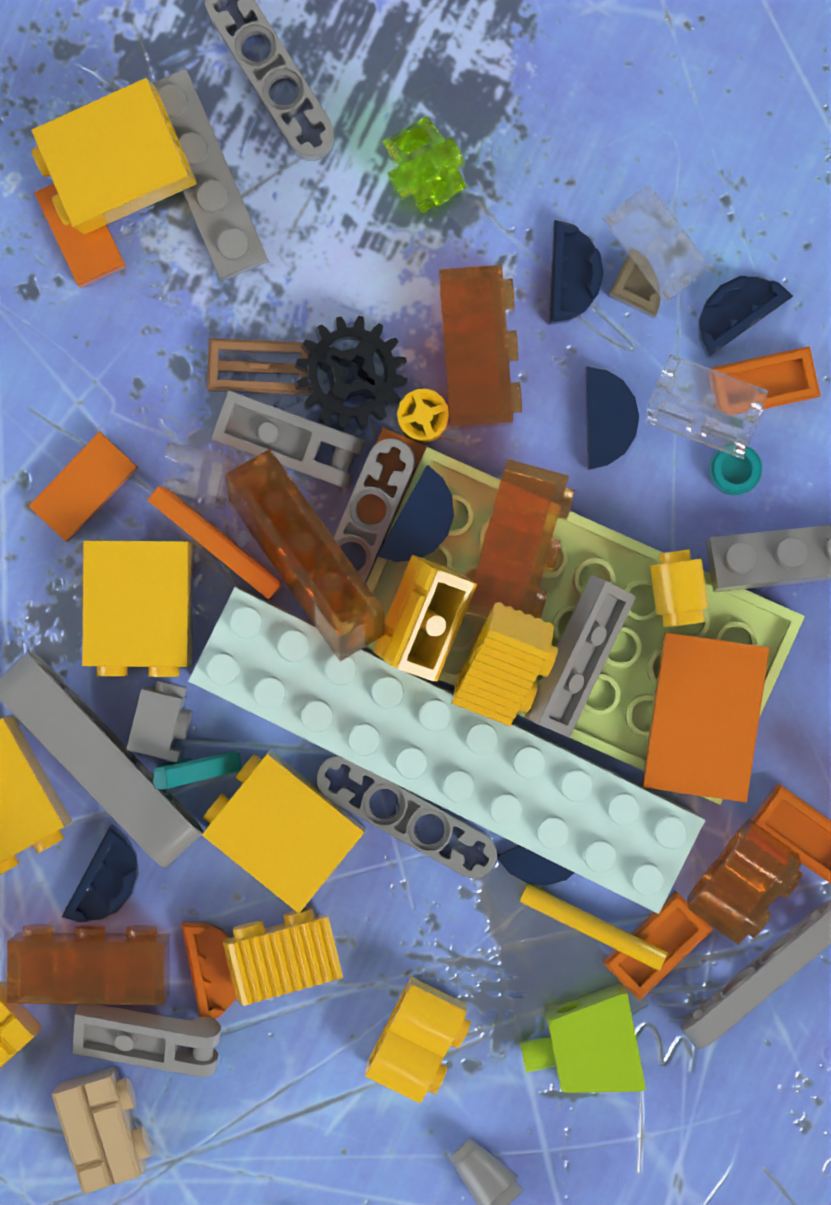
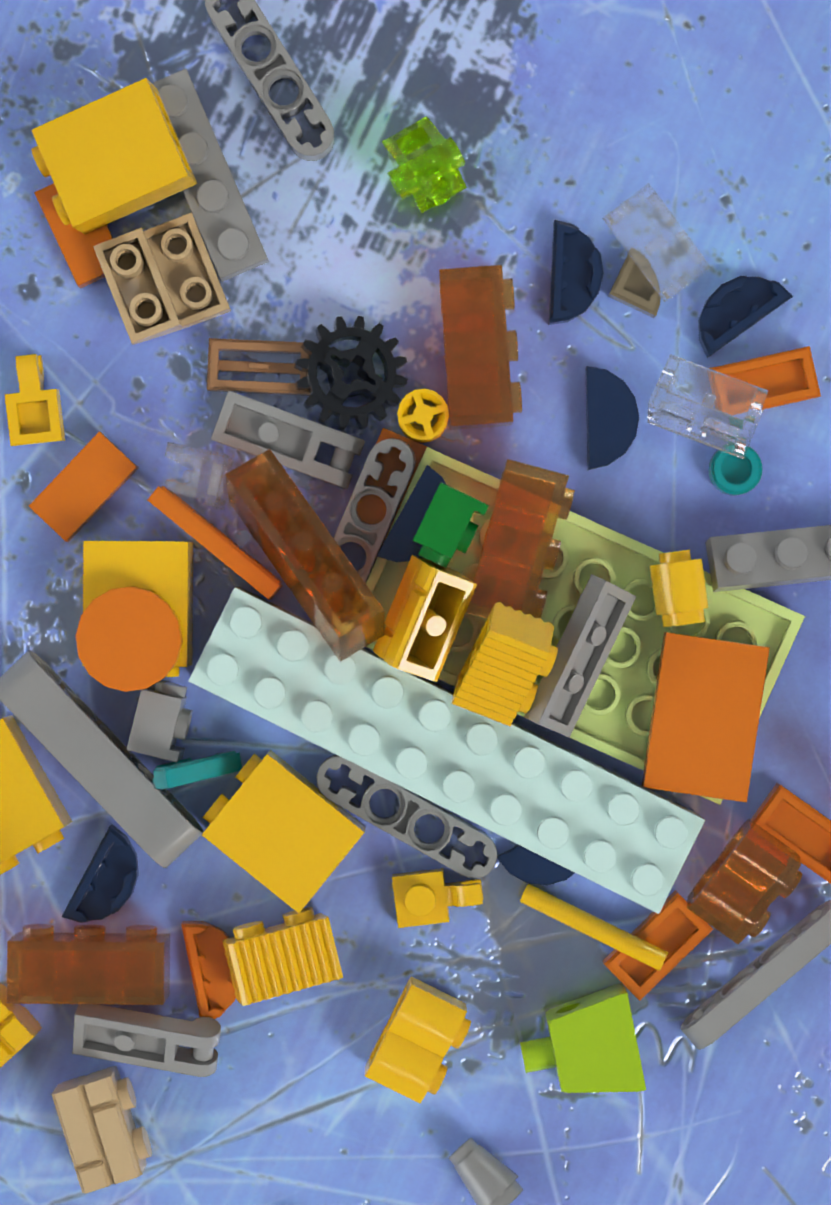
(33, 413): none -> yellow plate
(129, 638): none -> orange tile
(162, 279): none -> tan slope
(425, 896): none -> yellow plate
(448, 525): none -> green brick

